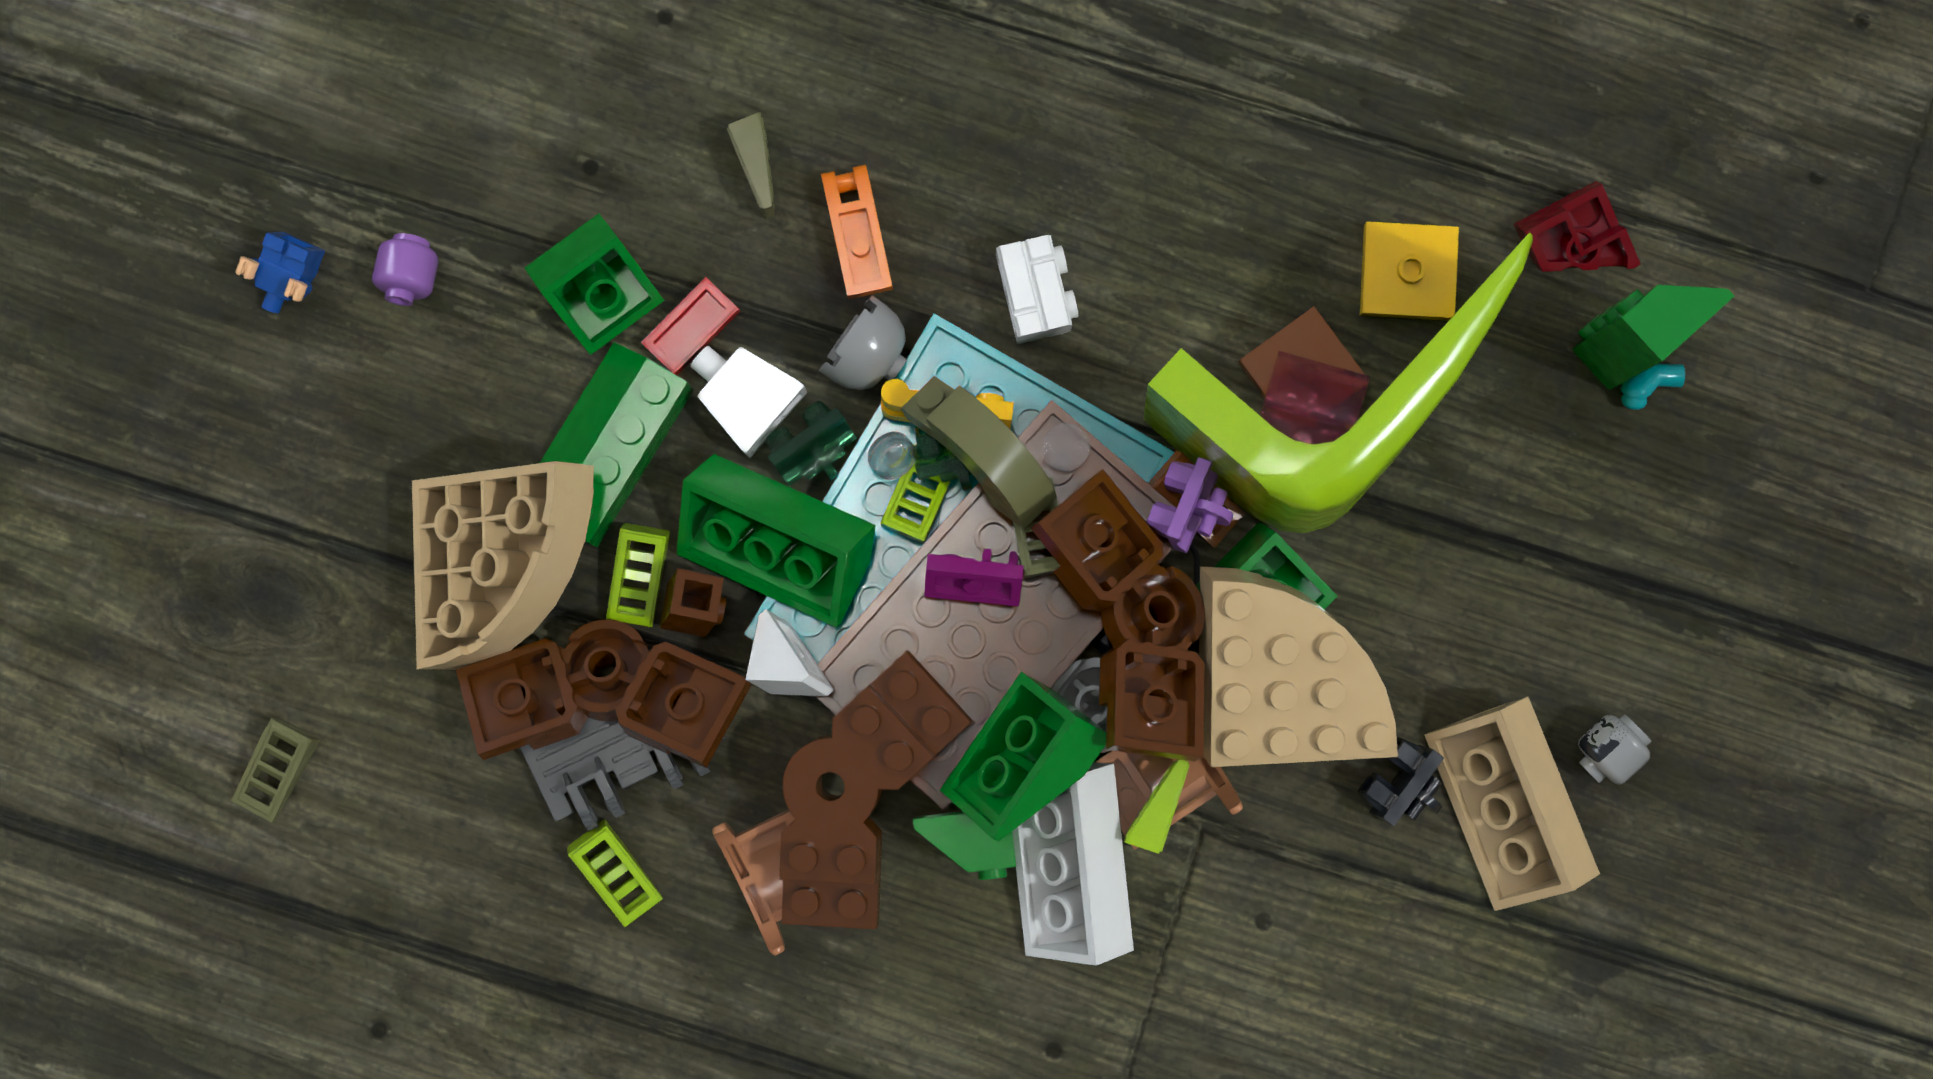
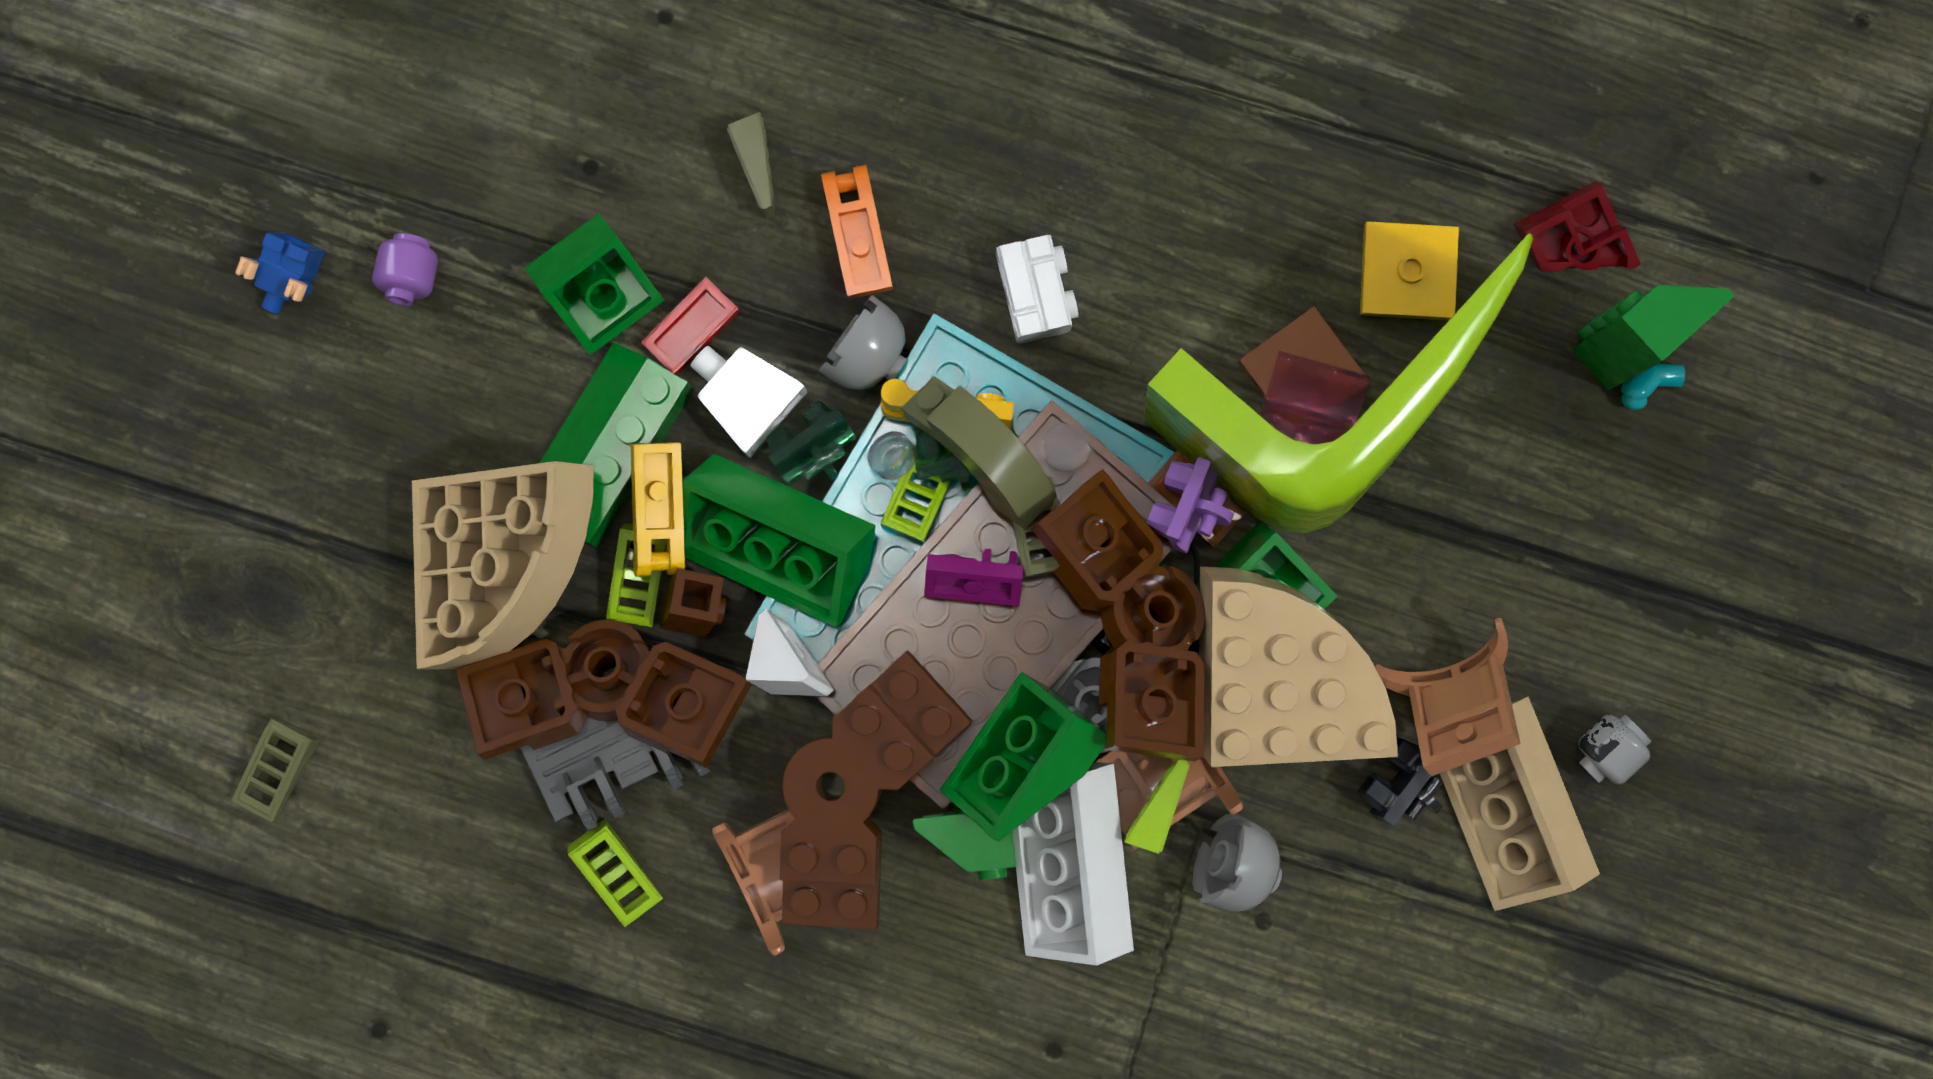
(657, 506): none -> yellow plate
(1238, 866): none -> light grey cylinder
(1460, 708): none -> nougat piece

